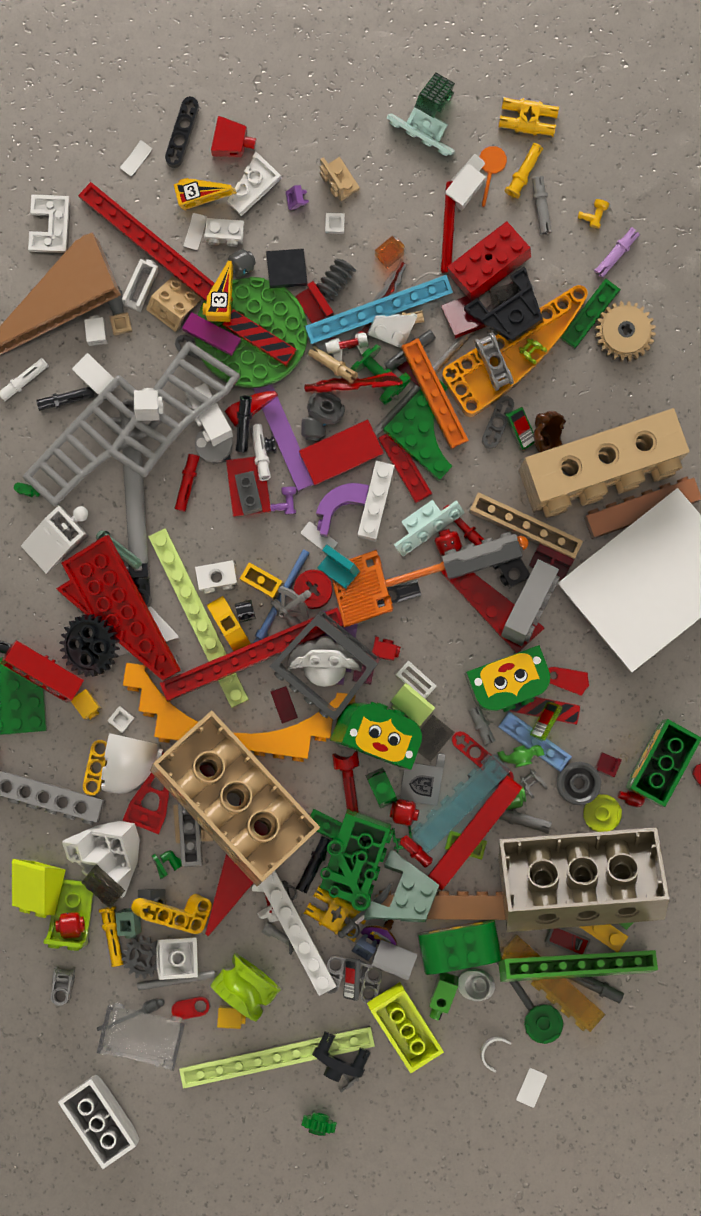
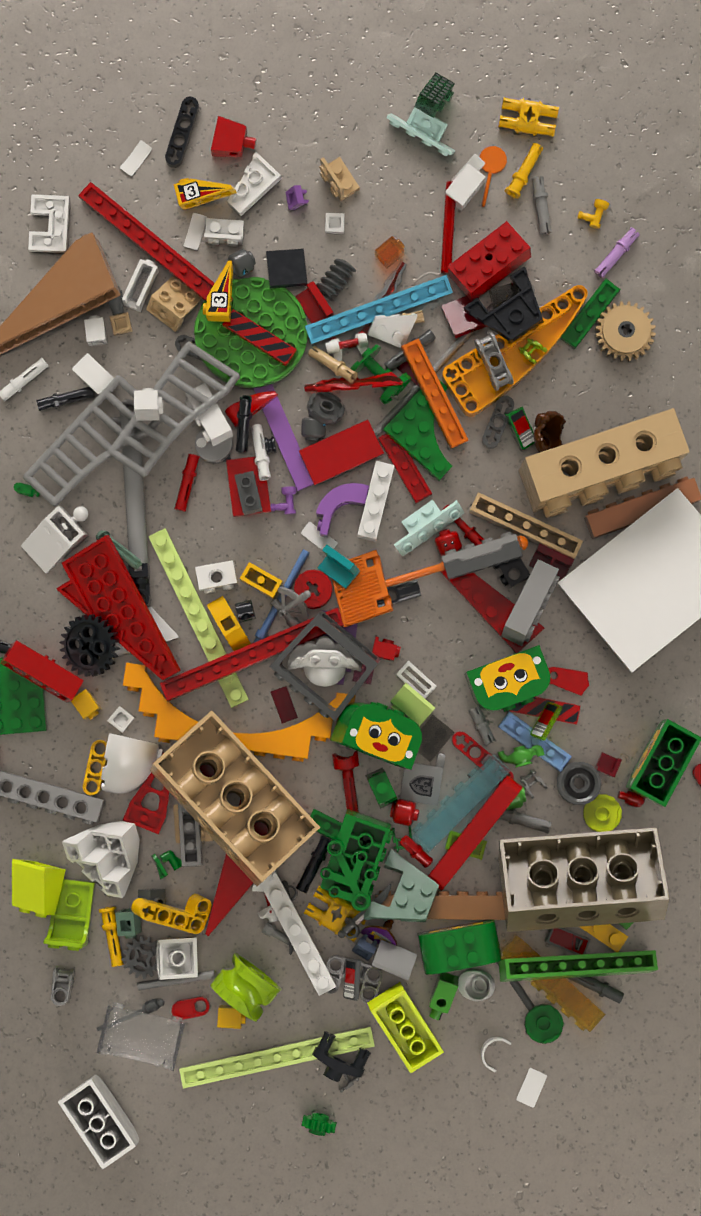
(70, 925): red head -> none
(103, 886): clear smoke plate -> none
(211, 334): magenta tile -> none

